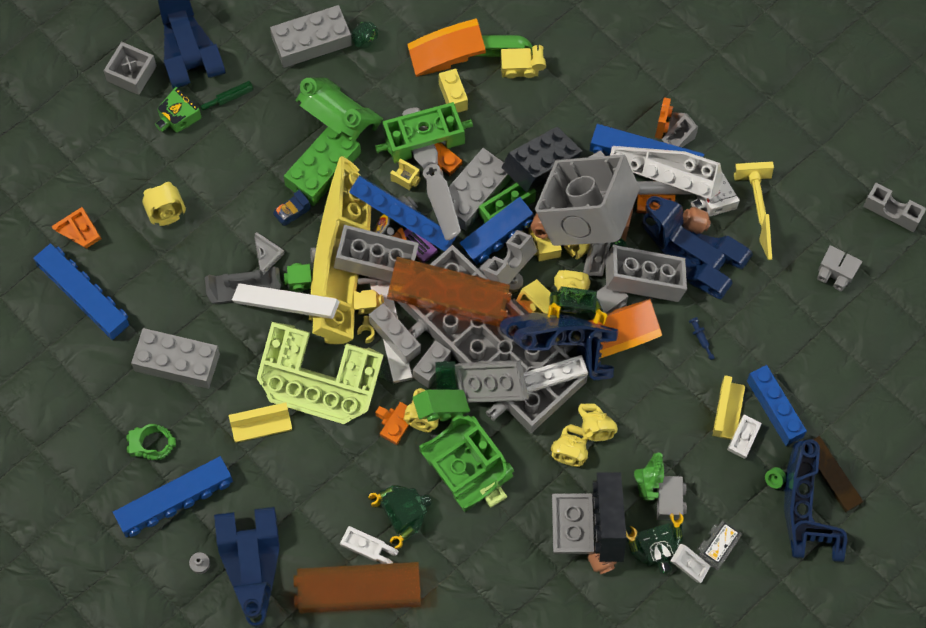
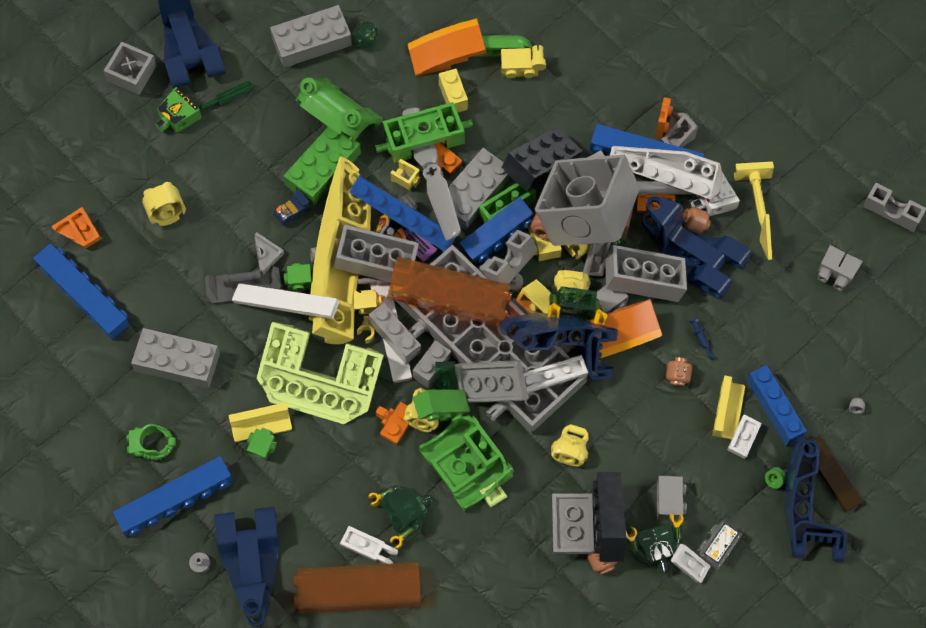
(261, 443): none -> bright green brick
(596, 424): light yellow piece -> none
(650, 477): bright green piece -> none
(679, 372): none -> nougat head
(857, 406): none -> light grey hinge

